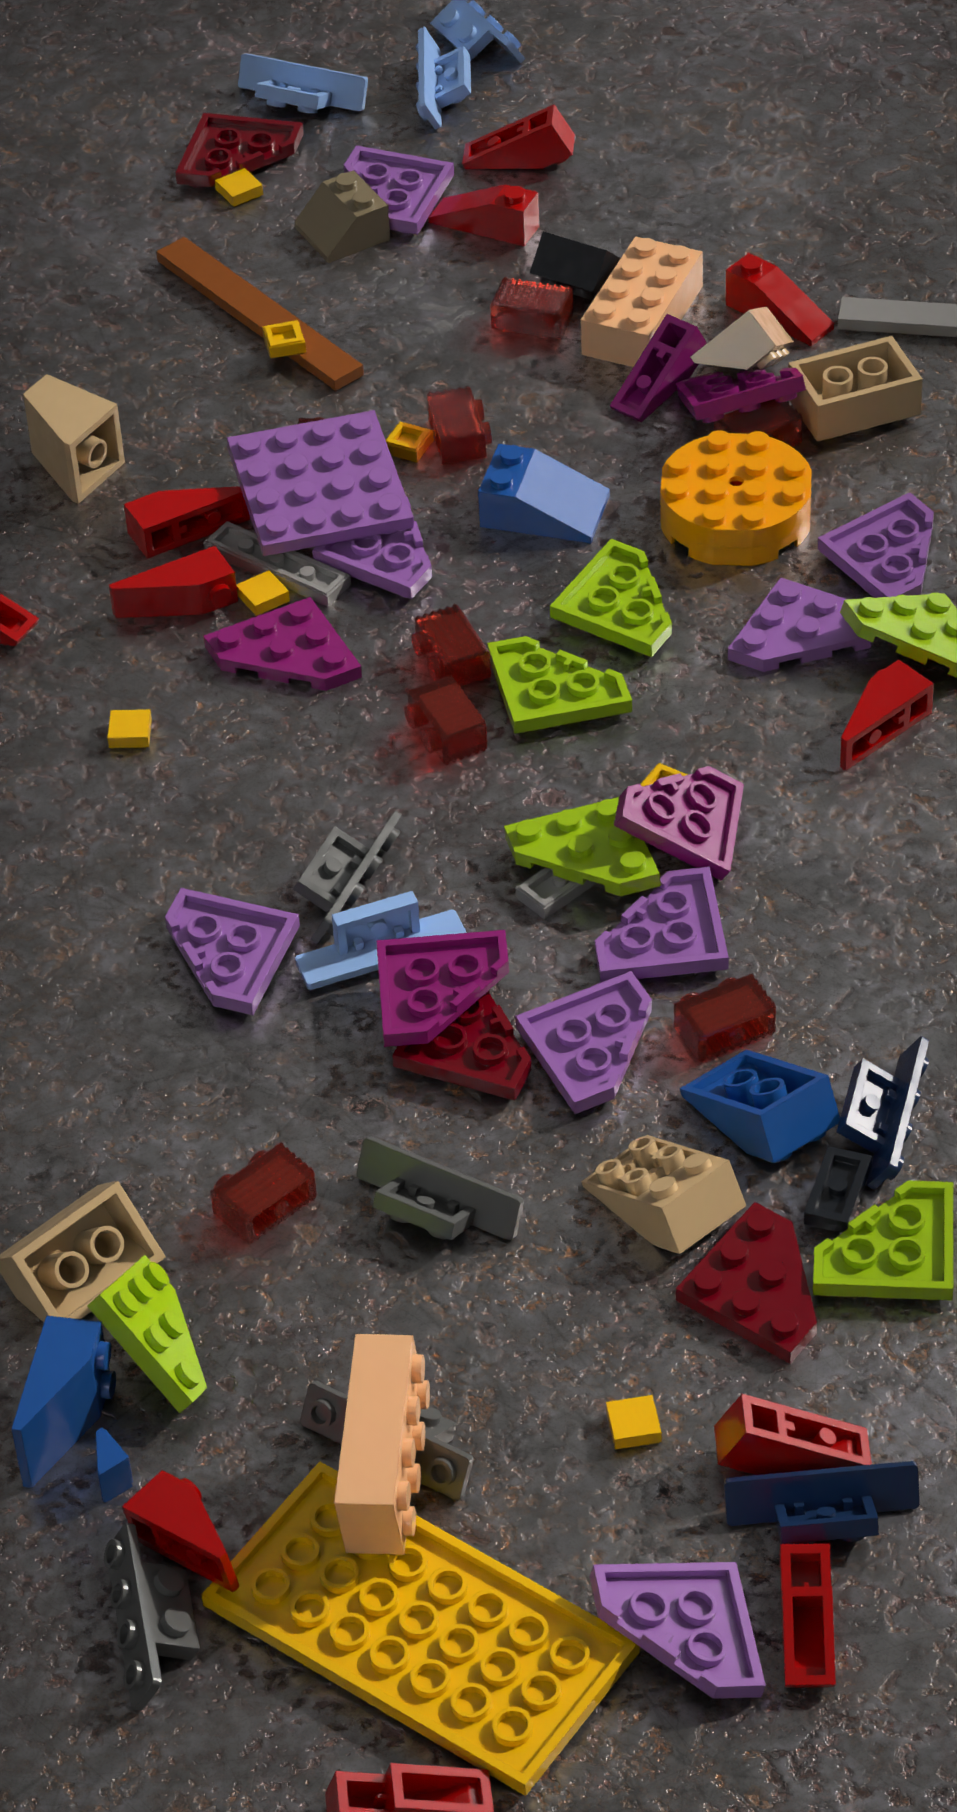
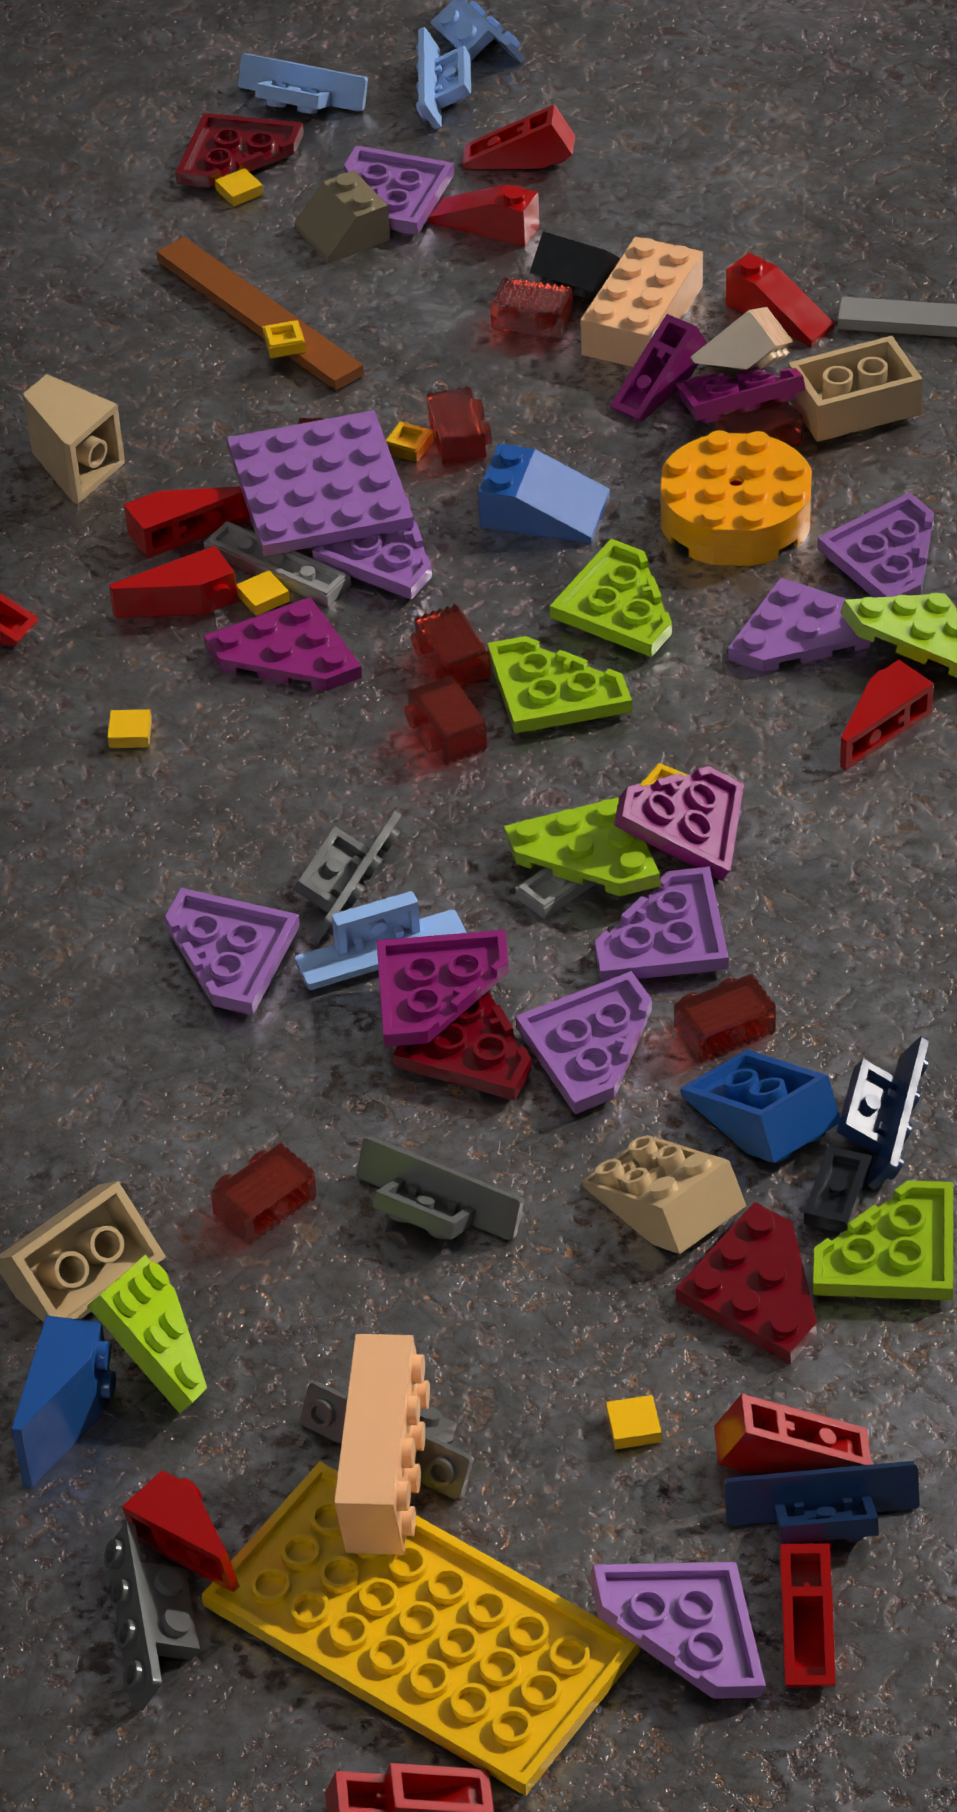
(112, 1466): blue slope -> none

